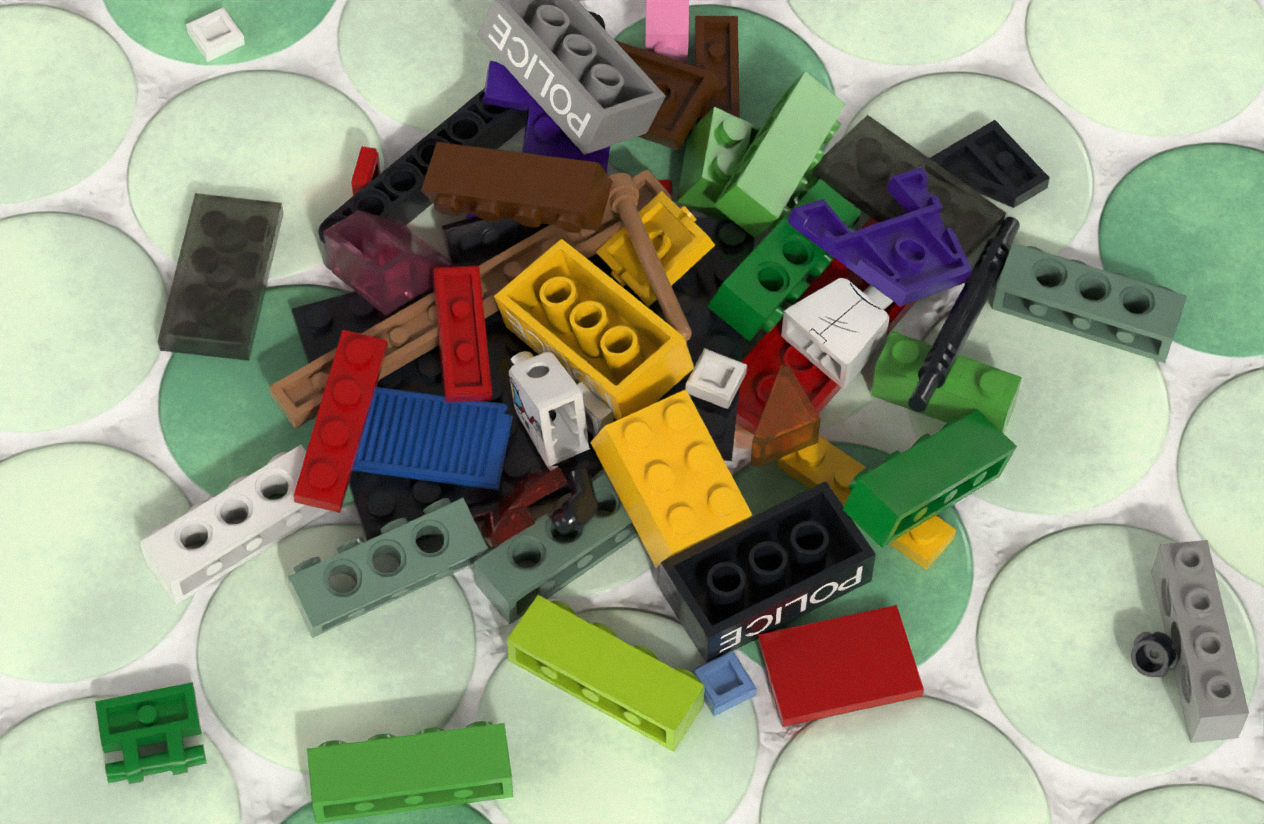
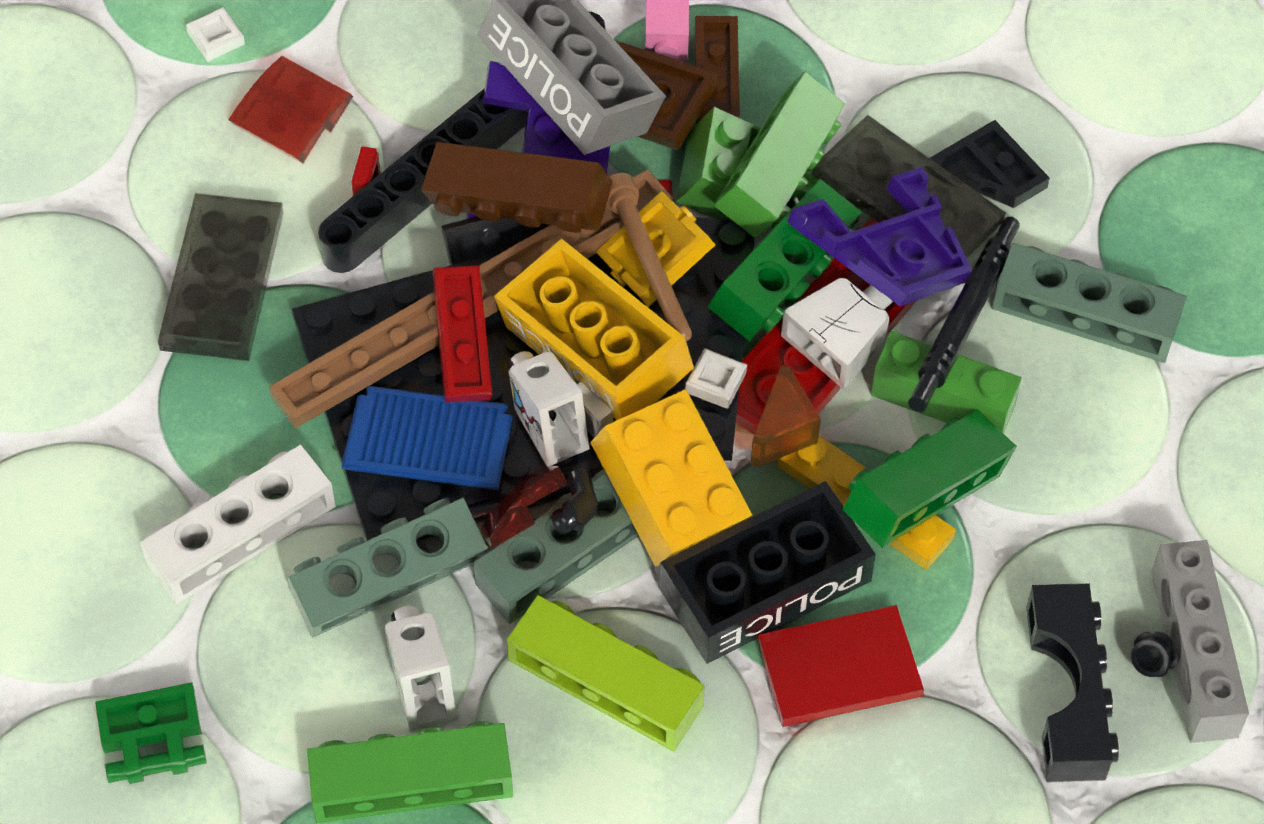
(290, 108): none -> clear red slope
(340, 421): red plate -> none
(382, 259): clear pink slope -> none
(415, 653): none -> white torso
(724, 683): medium blue tile -> none
(1078, 737): none -> black arch

